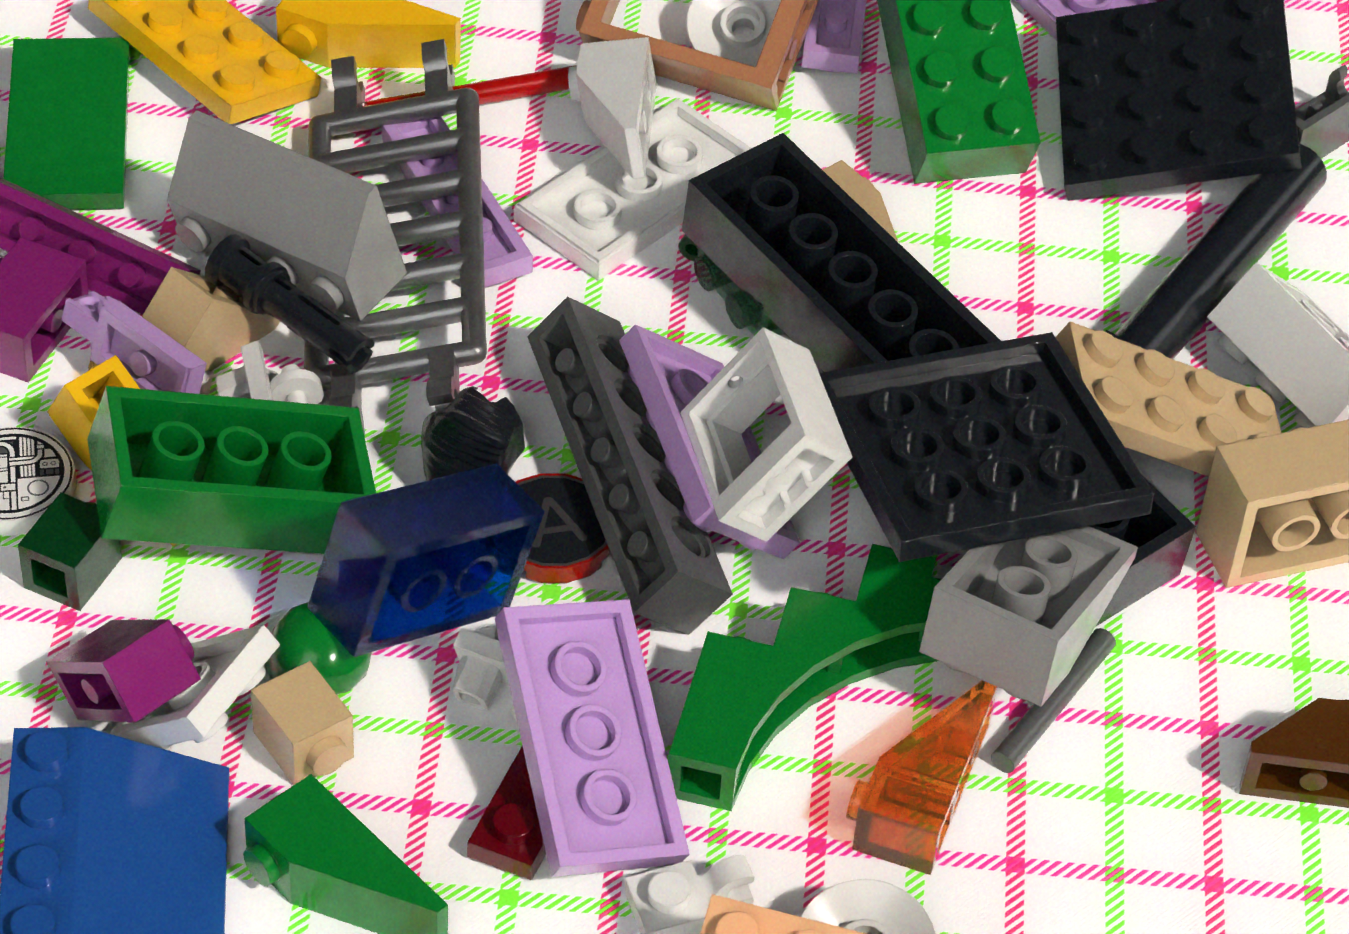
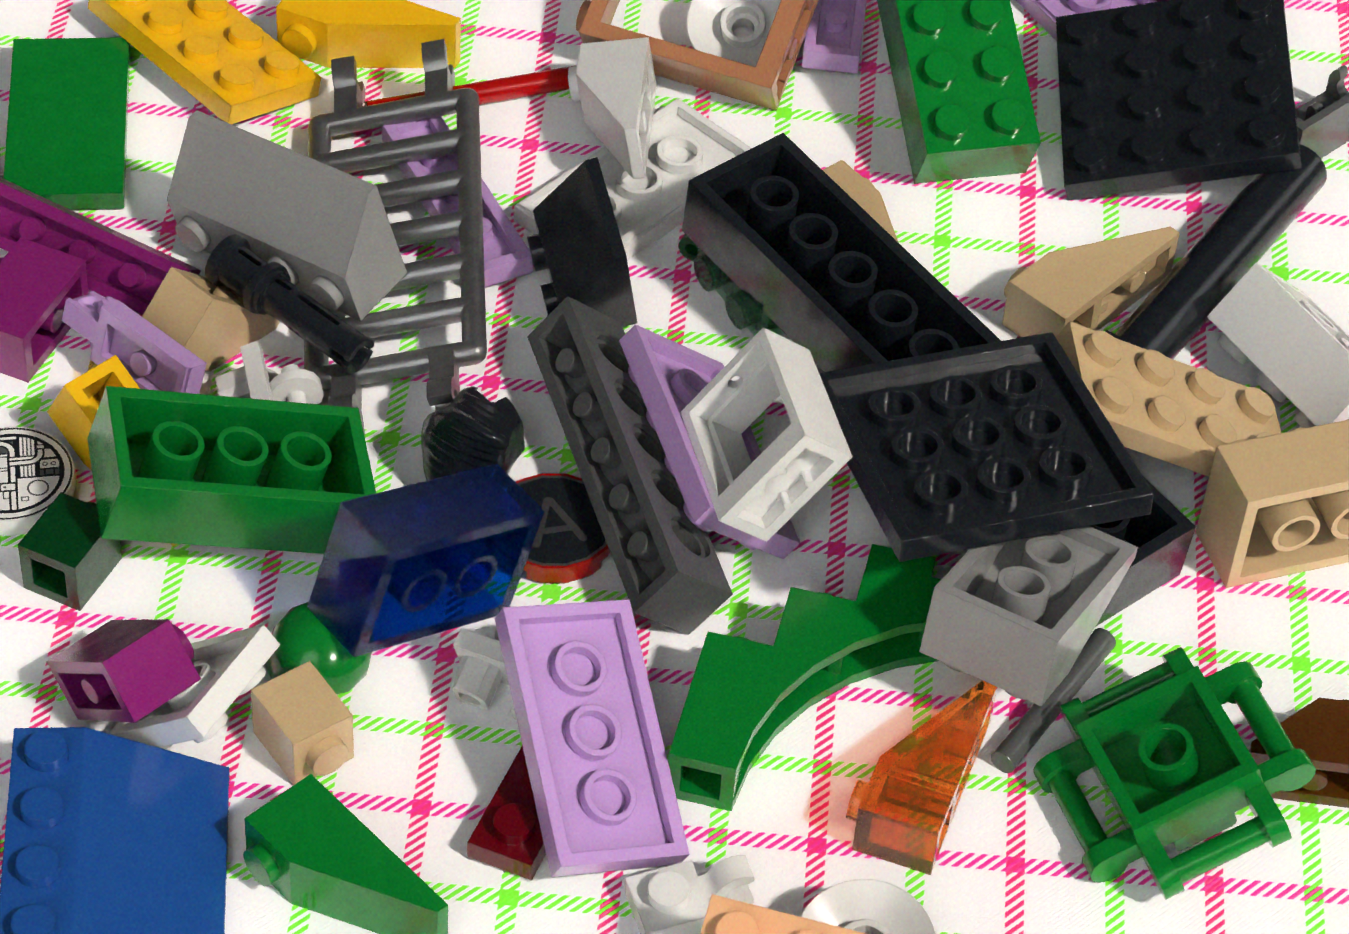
(582, 247): none -> black slope
(1087, 282): none -> tan slope
(1174, 771): none -> green brick

